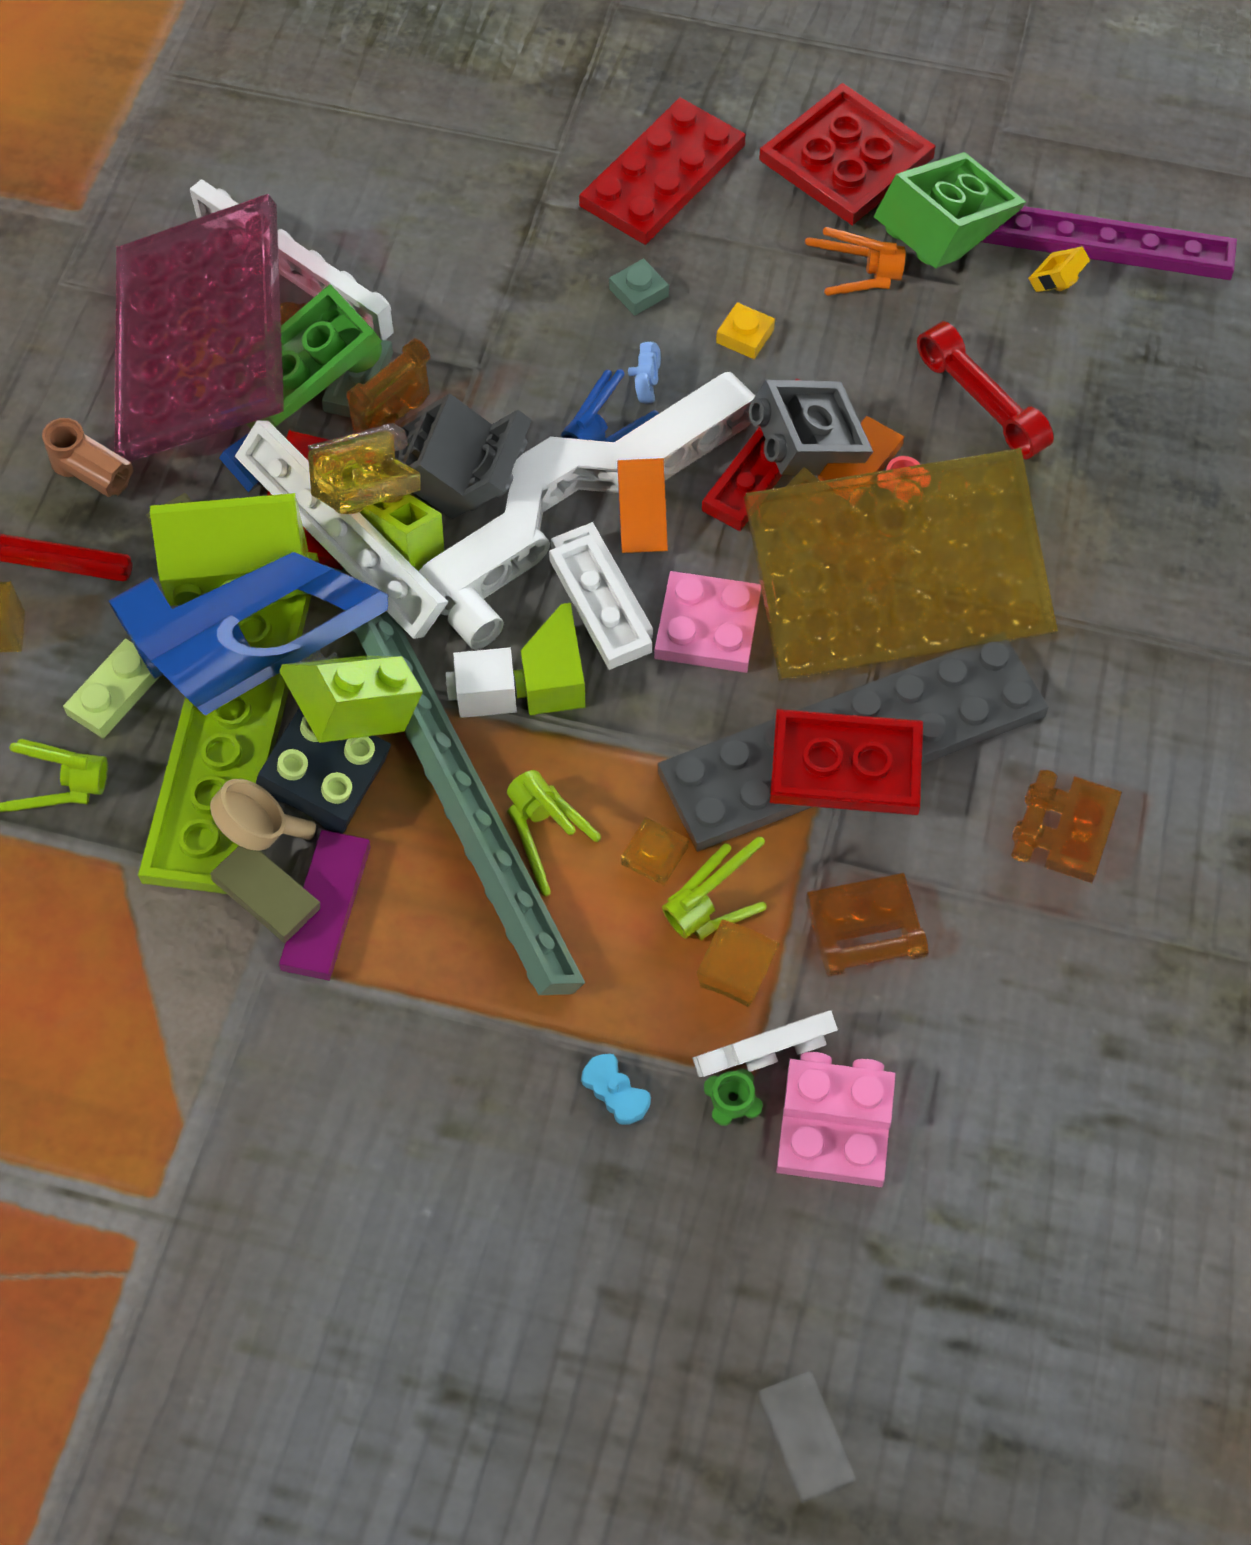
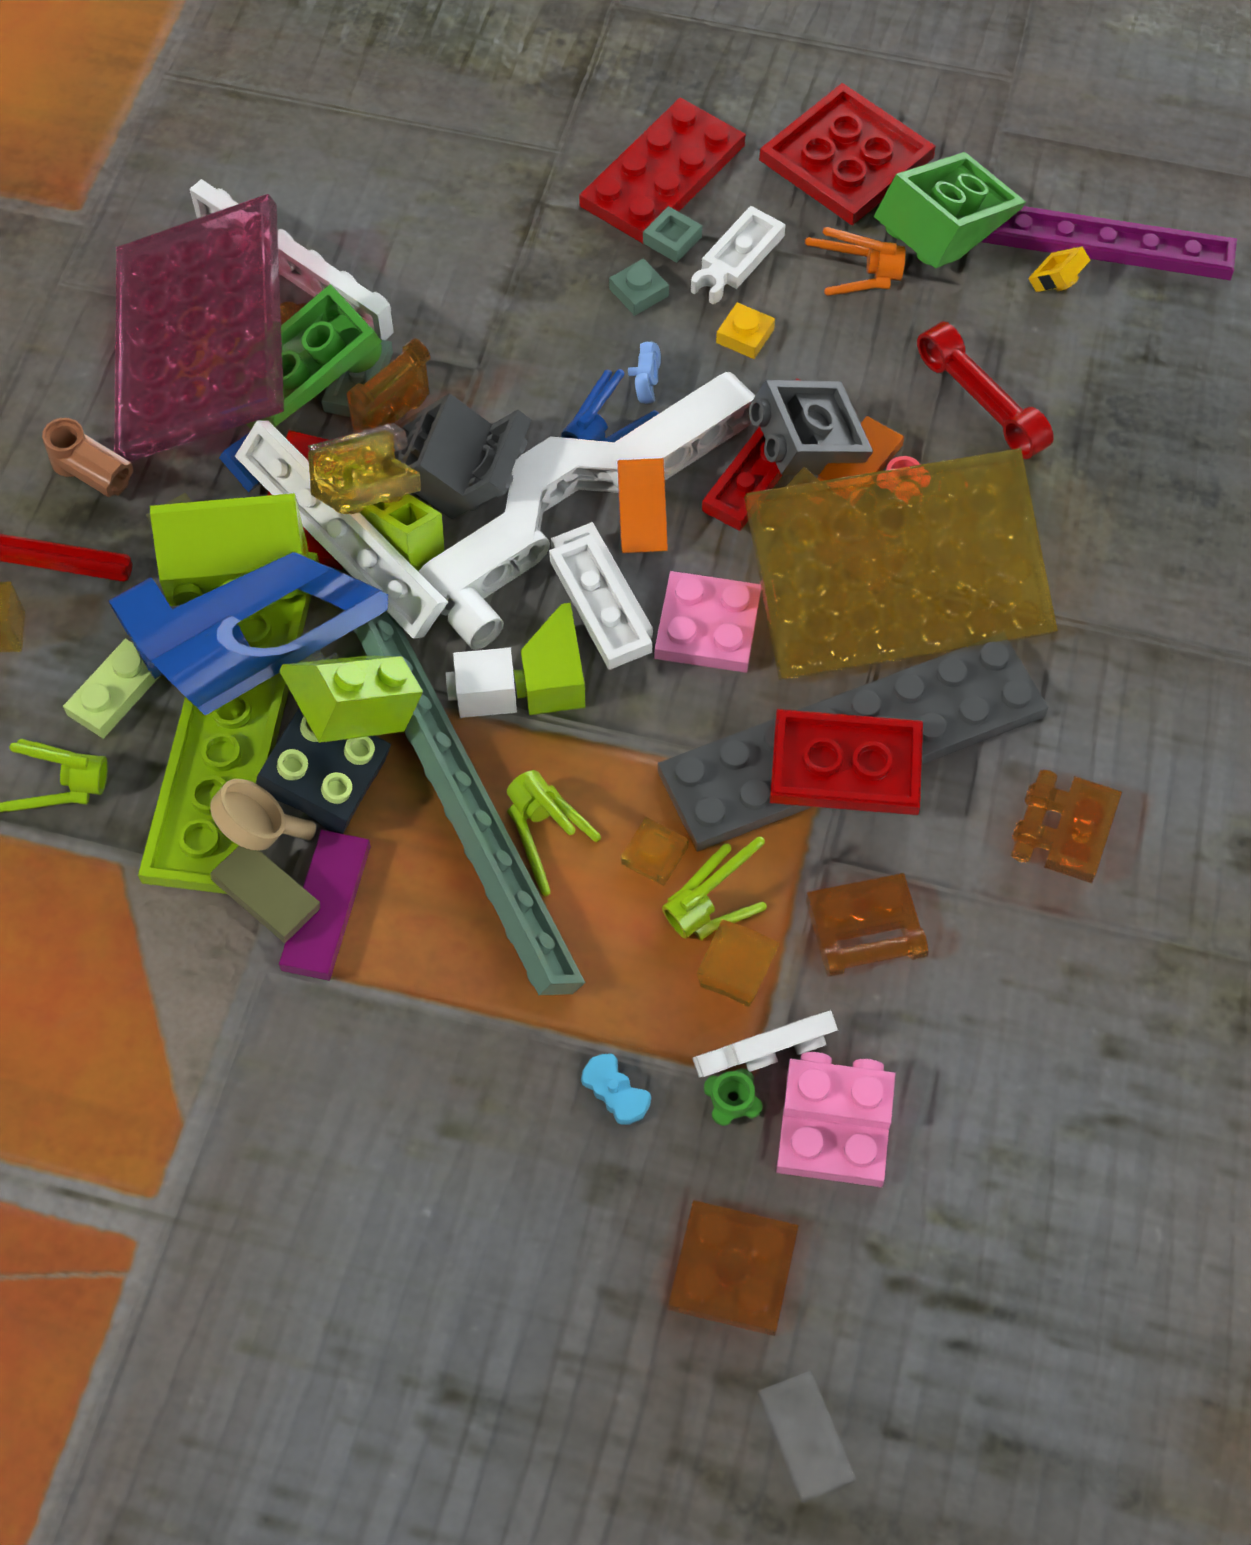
(672, 234): none -> sand green plate
(733, 1268): none -> clear orange plate
(738, 253): none -> white plate

